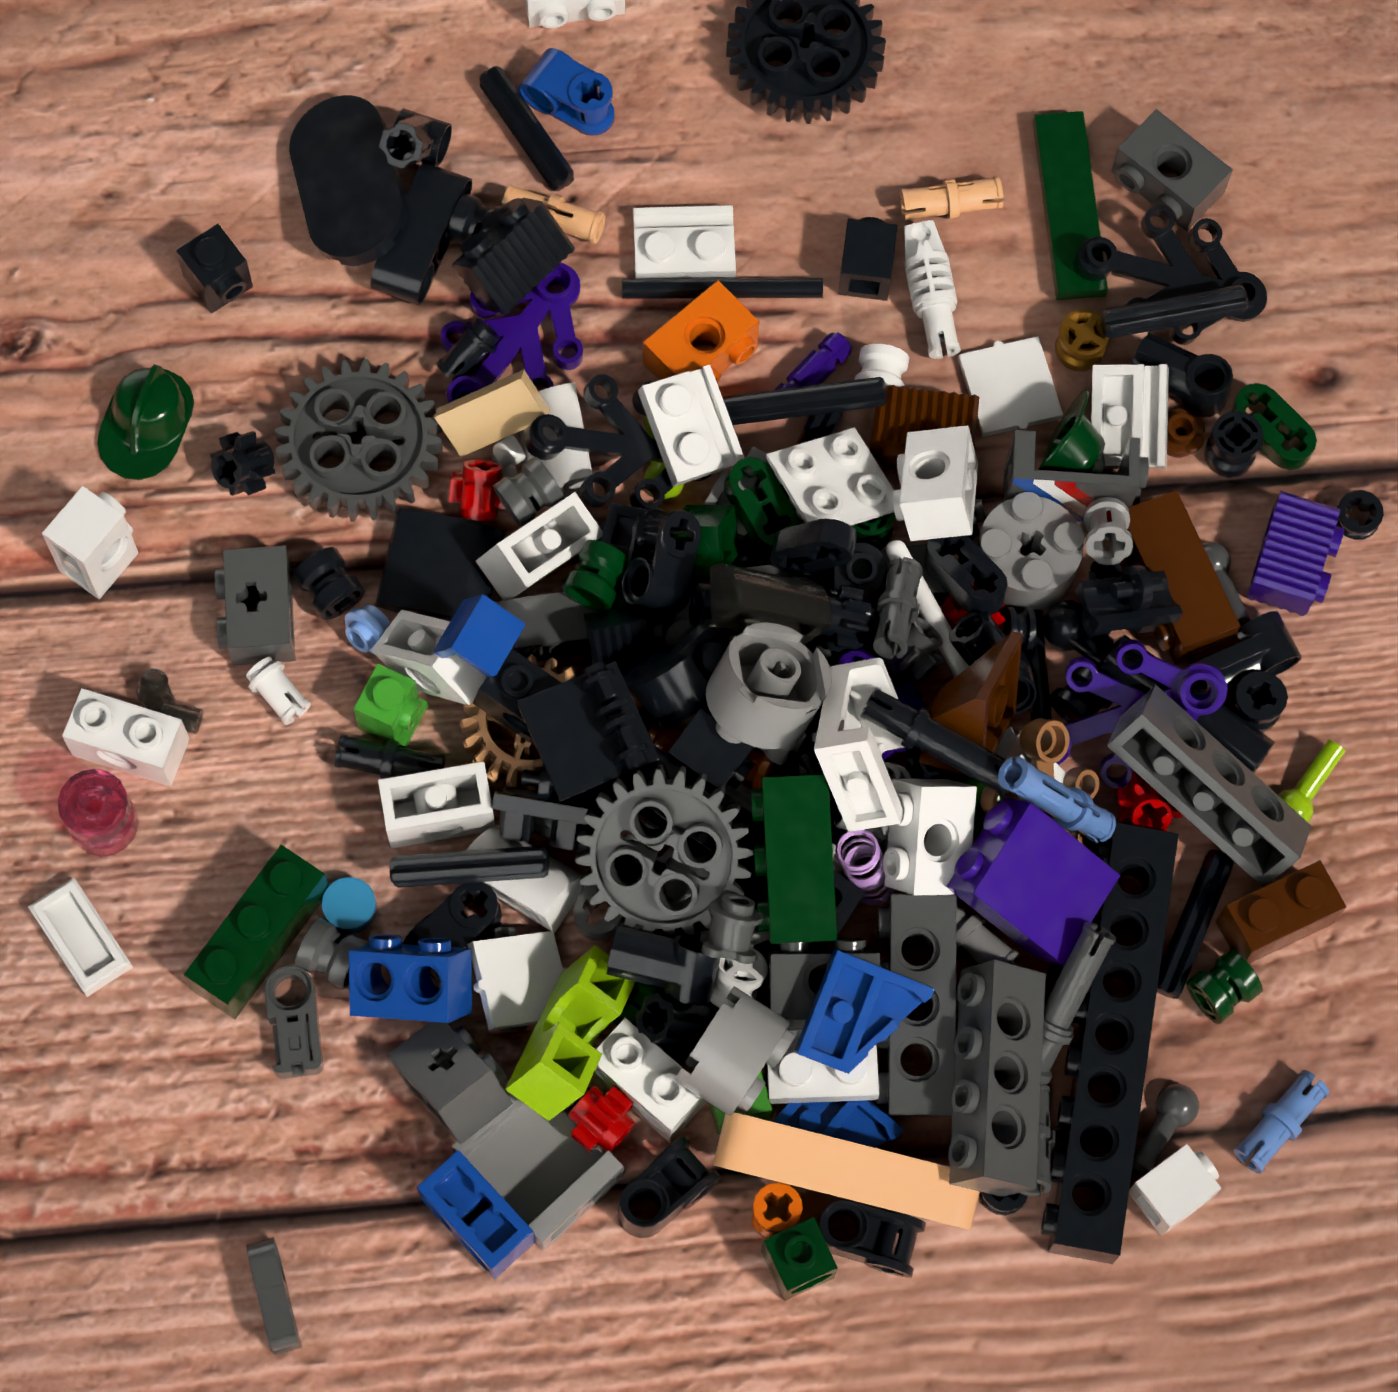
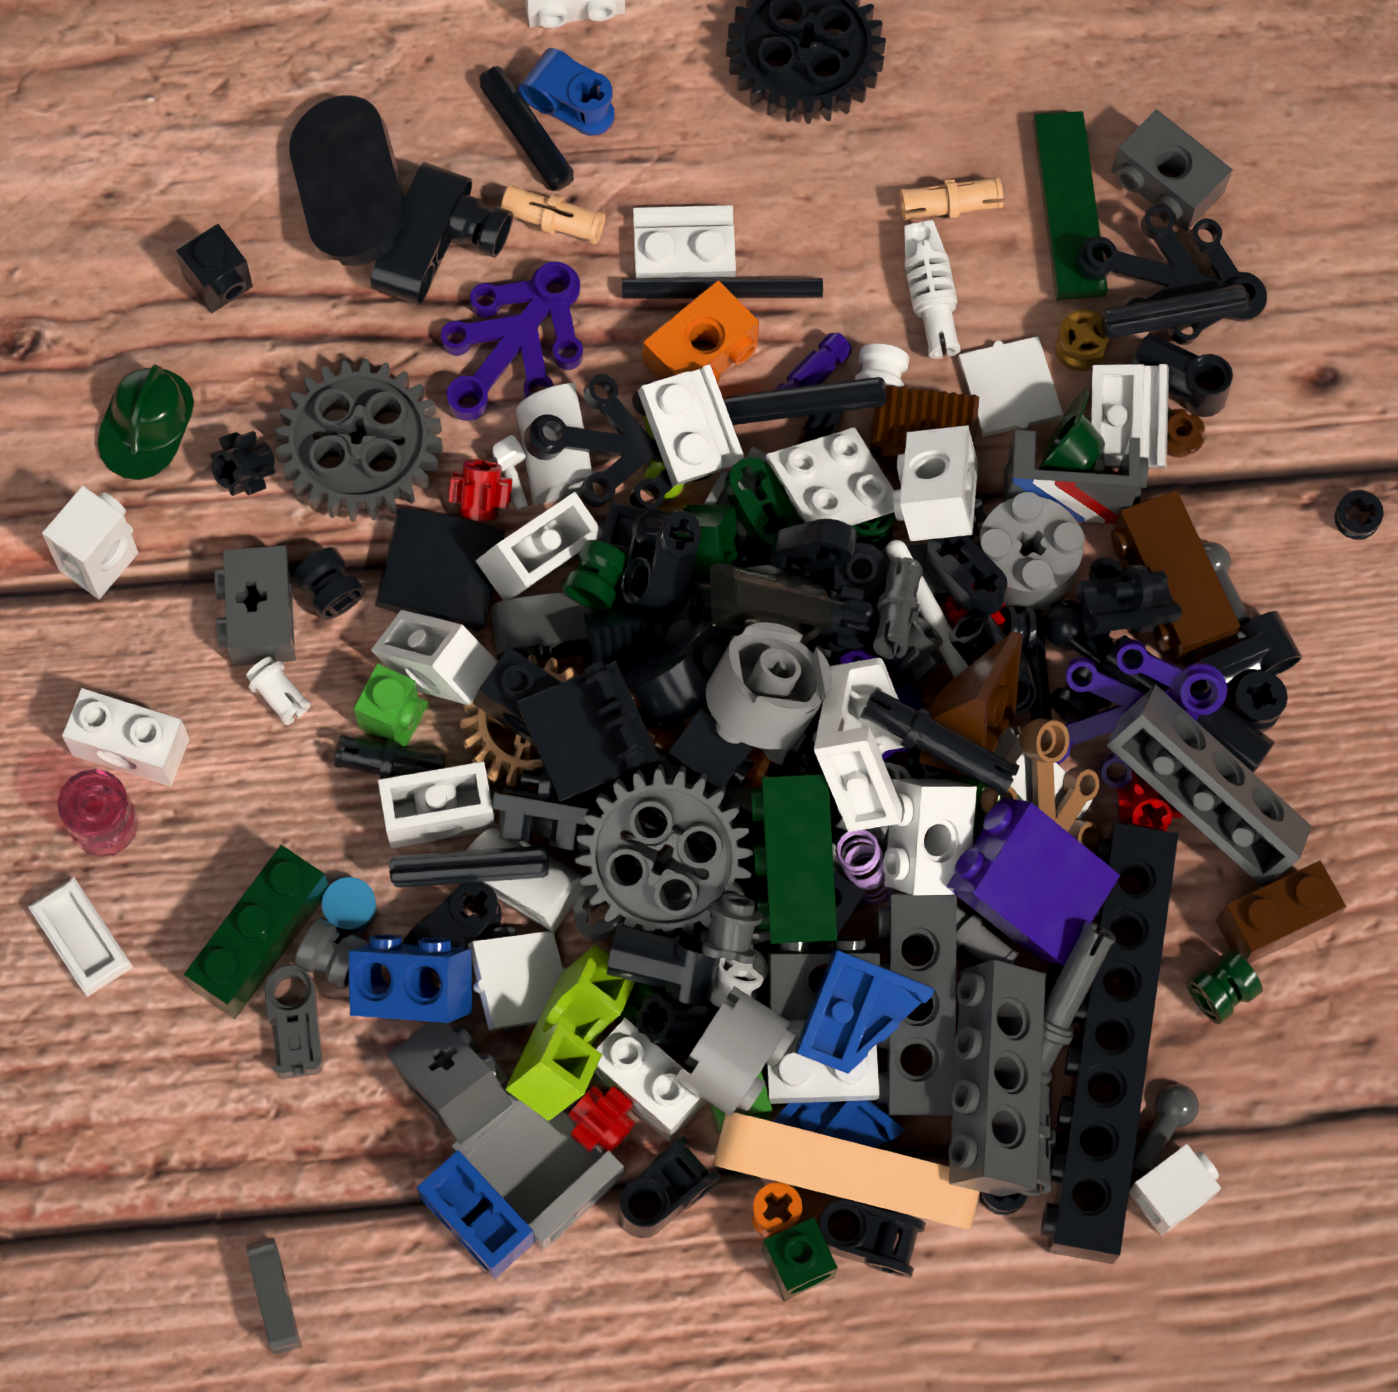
(156, 695): clear smoke arm -> none
(365, 627): light blue plate -> none
(416, 139): black piece -> none
(469, 349): black pin -> none
(480, 634): blue panel -> none
(491, 413): tan tile -> none
(512, 254): black brick -> none
(528, 491): dark grey wheel -> none
(867, 258): black brick -> none
(1067, 806): medium blue pin -> none
(1099, 530): light grey bush -> none
(1194, 923): black axle -> none
(1225, 452): black wheel -> none
(1278, 423): dark green beam -> none
(1281, 1121): medium blue pin -> none
(1294, 554): dark purple brick -> none
(1301, 796): lime bar -> none

